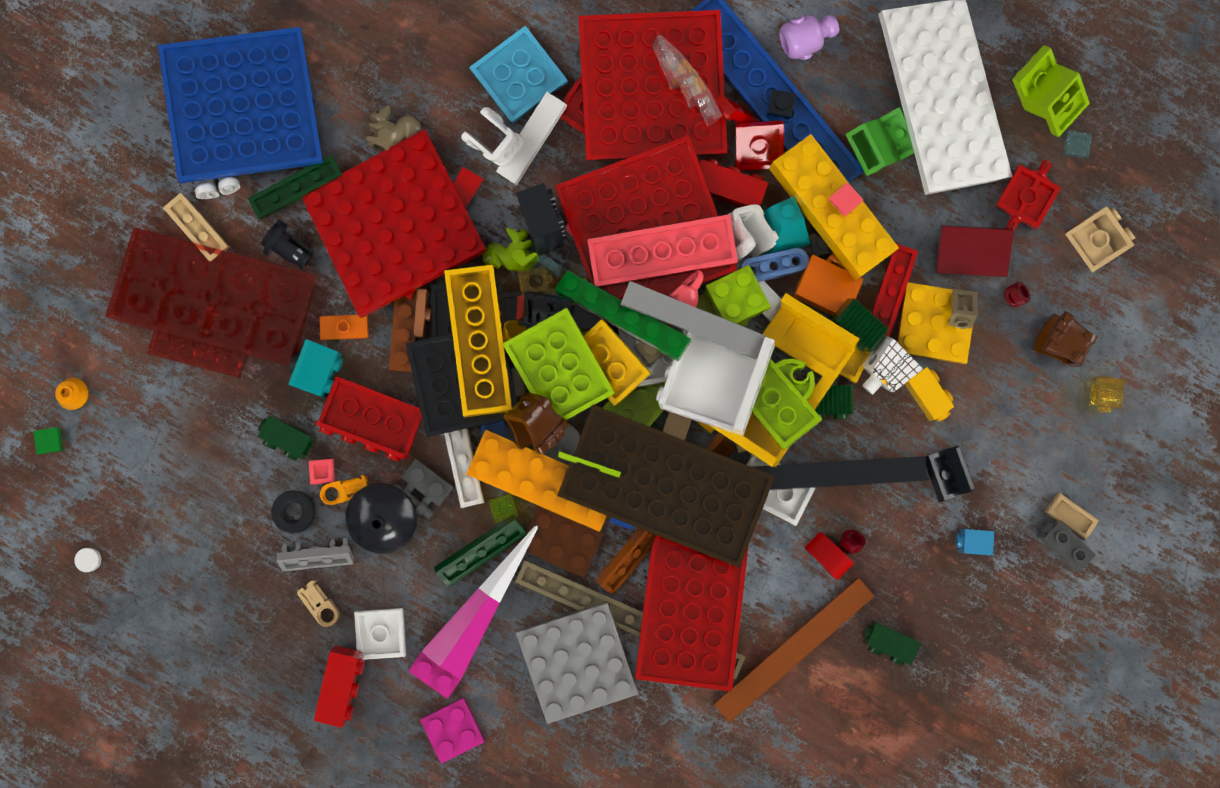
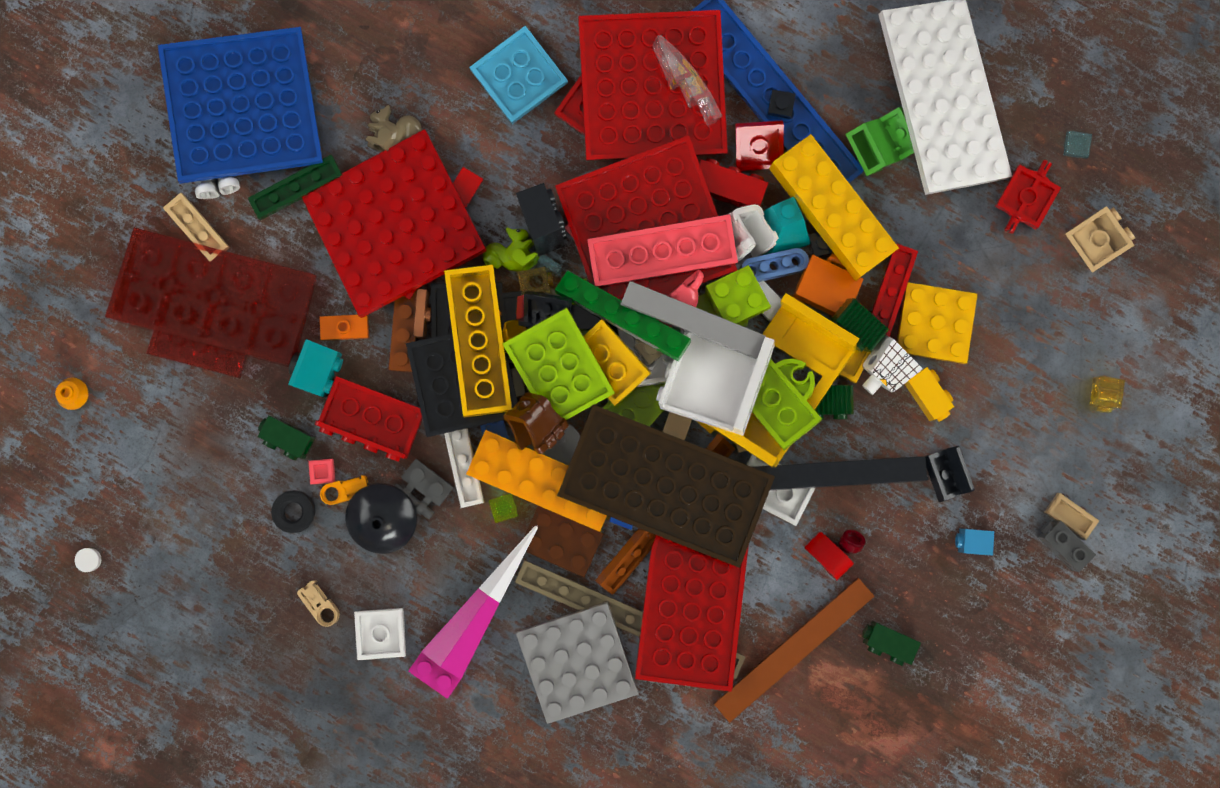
(48, 440): green tile -> none
(285, 245): black piece -> none
(315, 556): light grey plate -> none
(339, 686): red brick -> none
(452, 730): dark pink plate -> none
(480, 550): dark green plate -> none
(501, 155): white piece -> none
(534, 136): white tile -> none
(575, 459): lime piece -> none
(734, 111): red plate -> none
(806, 35): lavender piece -> none
(845, 199): coral tile -> none
(963, 309): dark tan bracket -> none
(974, 250): dark red tile -> none
(1019, 294): dark red tile -> none
(1051, 91): lime bracket -> none
(1064, 340): reddish brown piece -> none

